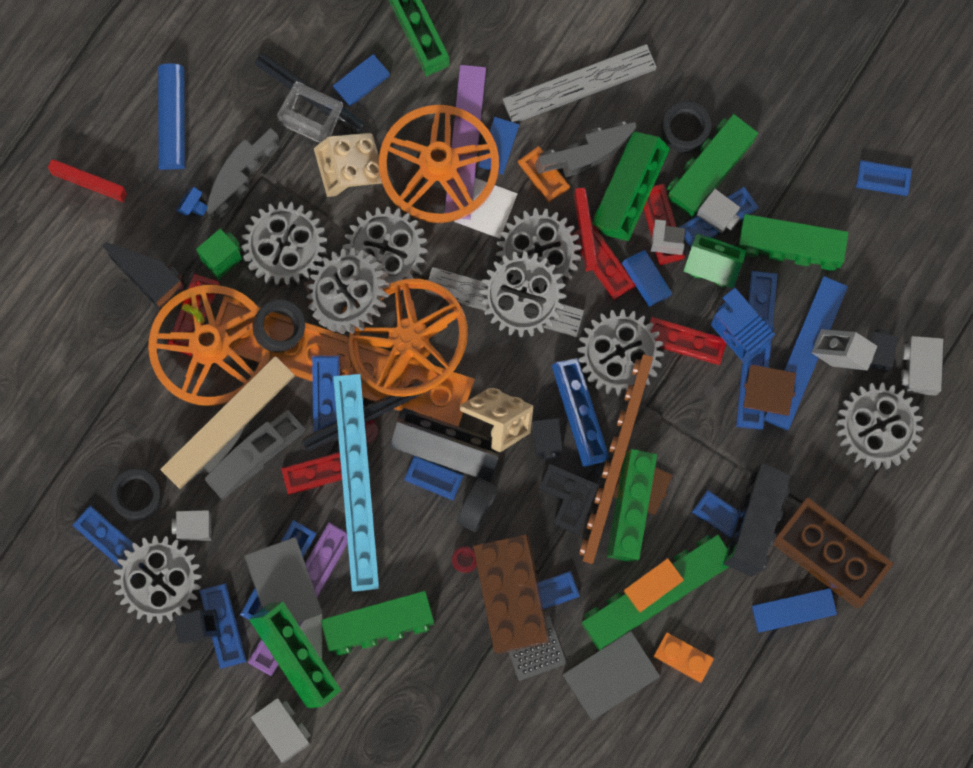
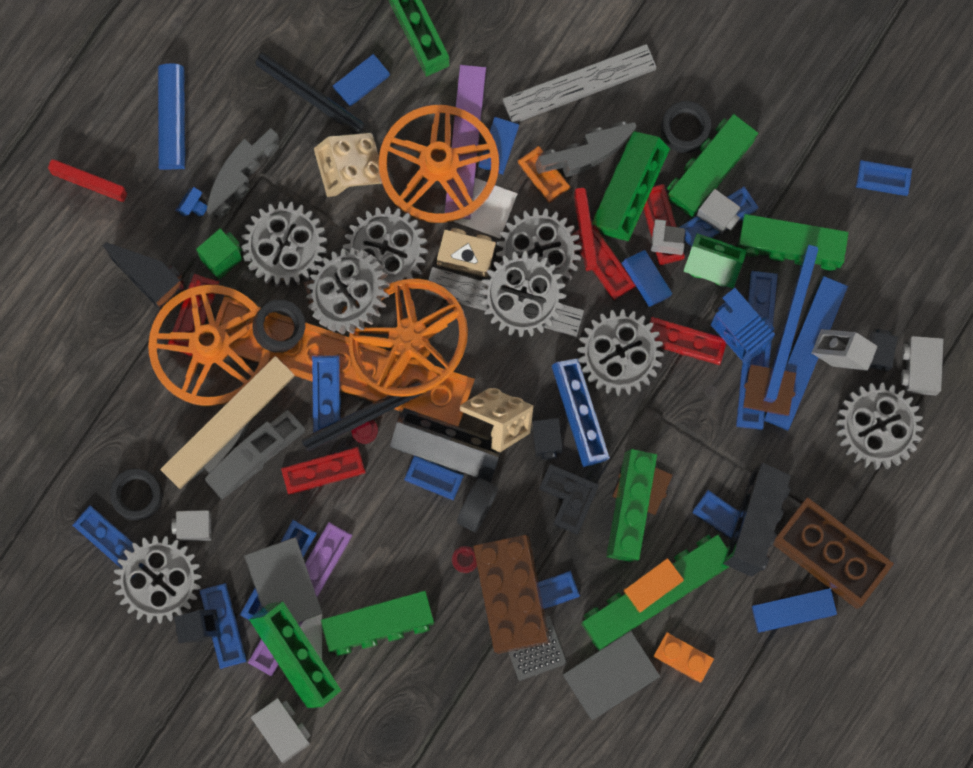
(195, 312): clear neon green leg -> none
(304, 125): clear tile -> none
(356, 482): medium azure plate -> none
(466, 252): none -> tan brick
(618, 447): dark orange plate -> none
(790, 324): none -> blue tile

